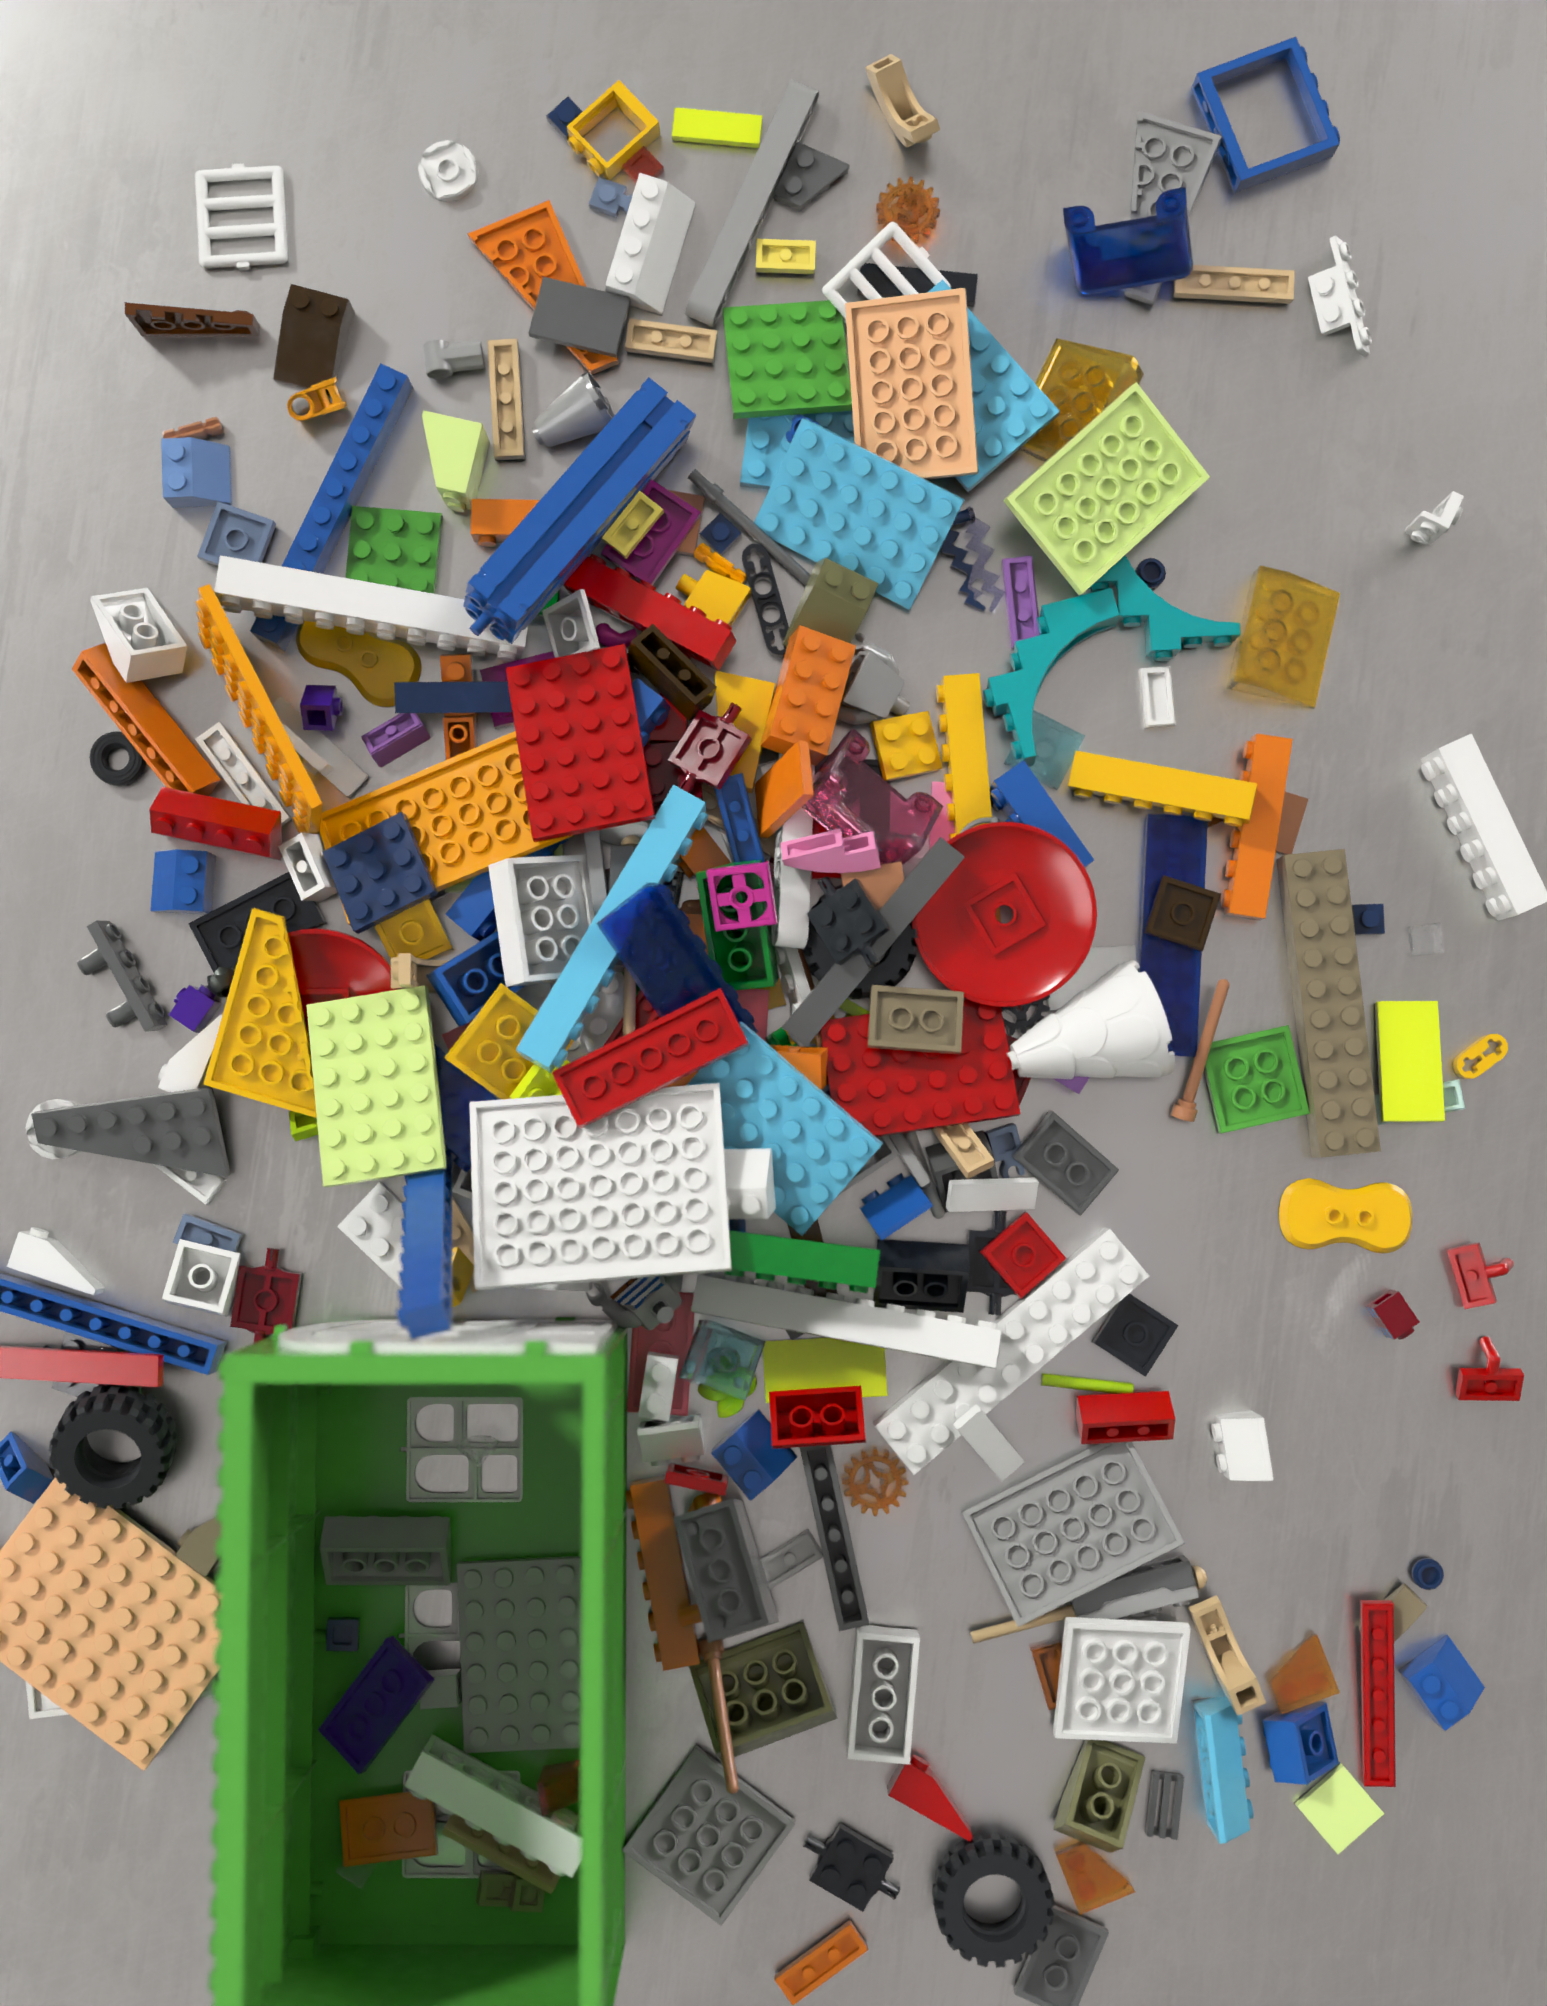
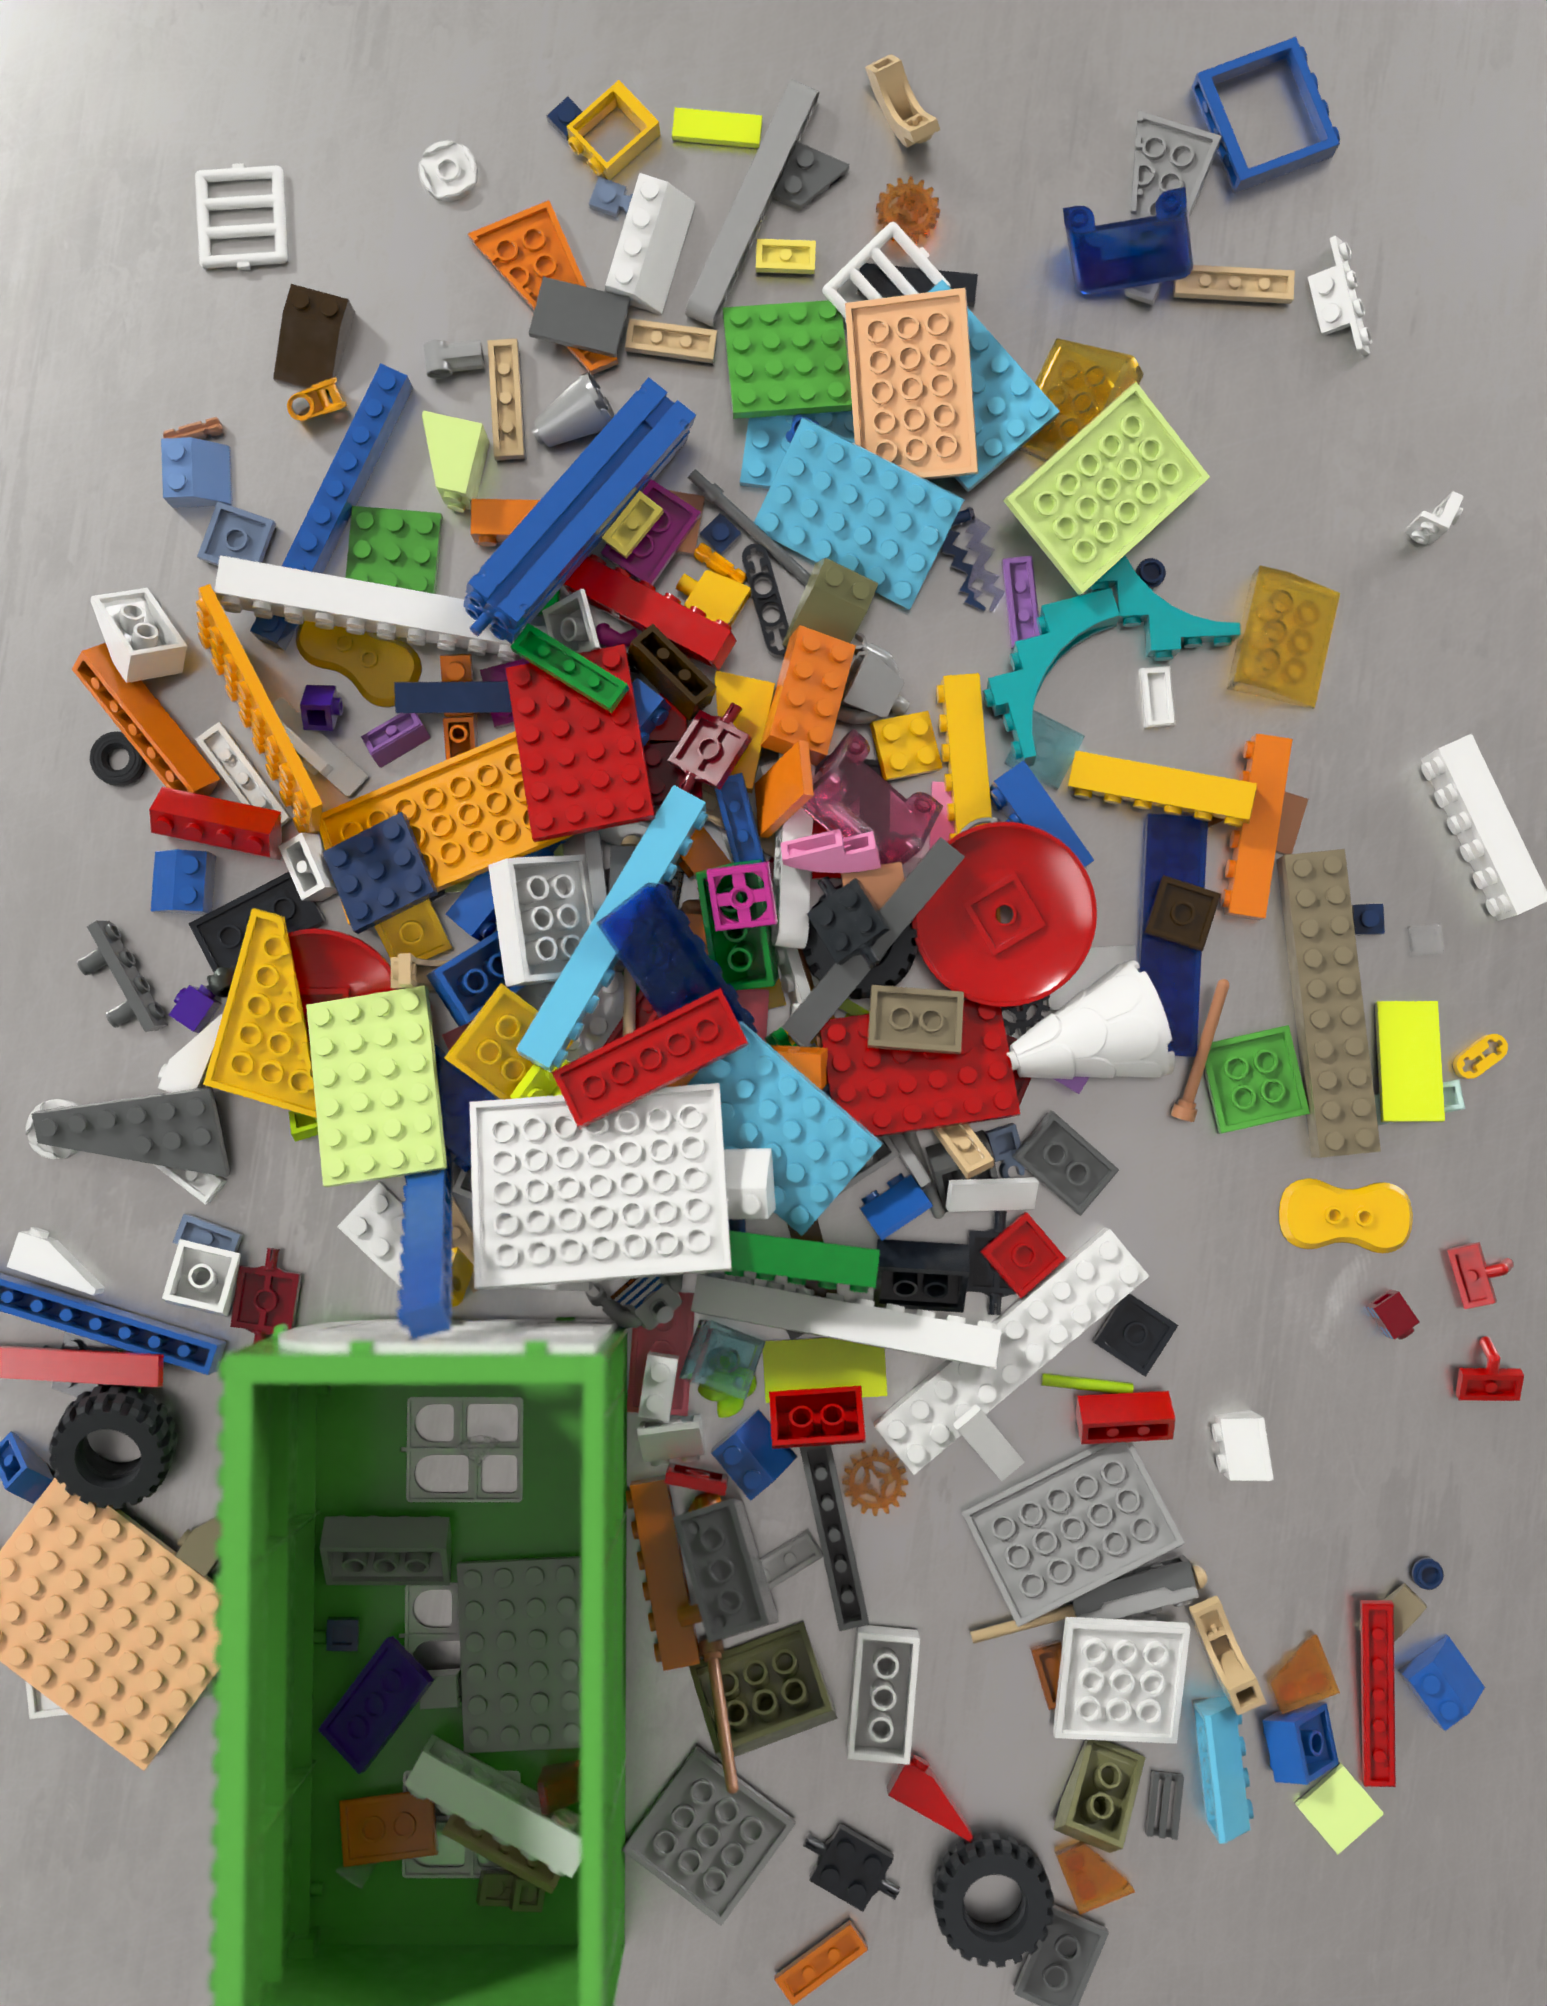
(180, 321): reddish brown wing -> none
(570, 667): none -> green plate
(643, 163): clear red tile -> none

